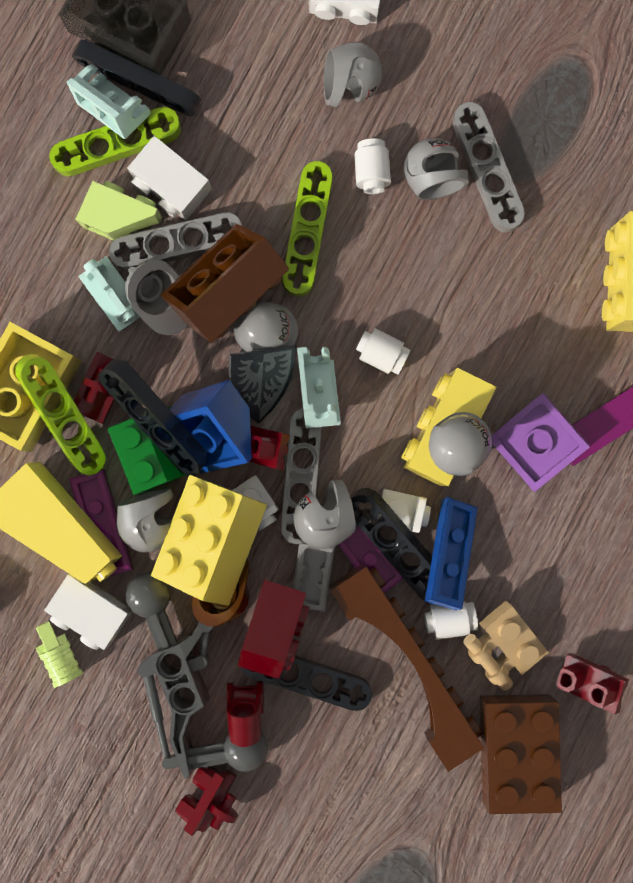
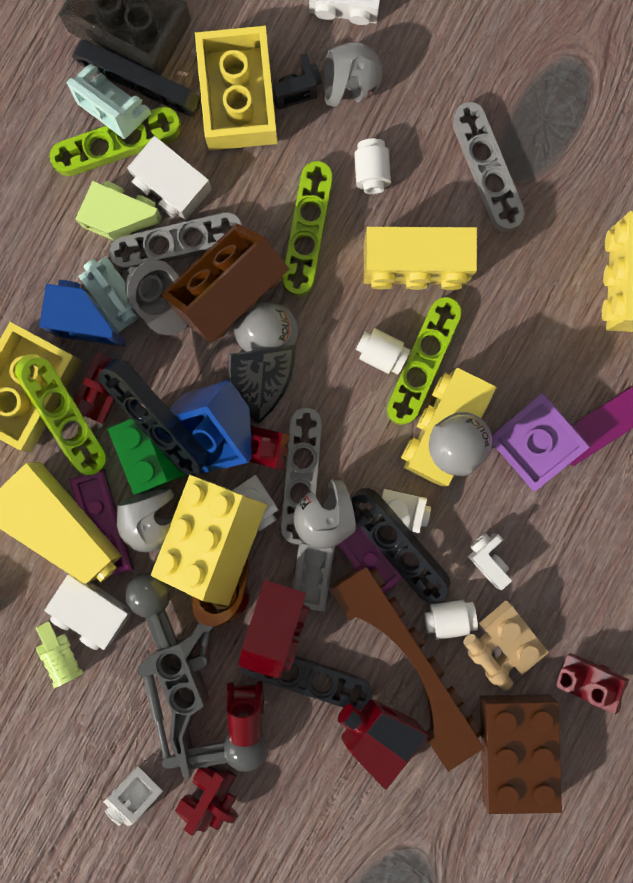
(76, 315): none -> blue slope
(131, 798): none -> white bracket
(236, 88): none -> light yellow brick
(297, 89): none -> black bracket
(318, 389): light aqua hinge -> none
(381, 739): none -> dark red torso
(420, 256): none -> light yellow brick
(427, 363): none -> lime beam
(433, 169): light grey helmet -> none
(451, 554): blue tile -> none
(491, 567): none -> white bracket

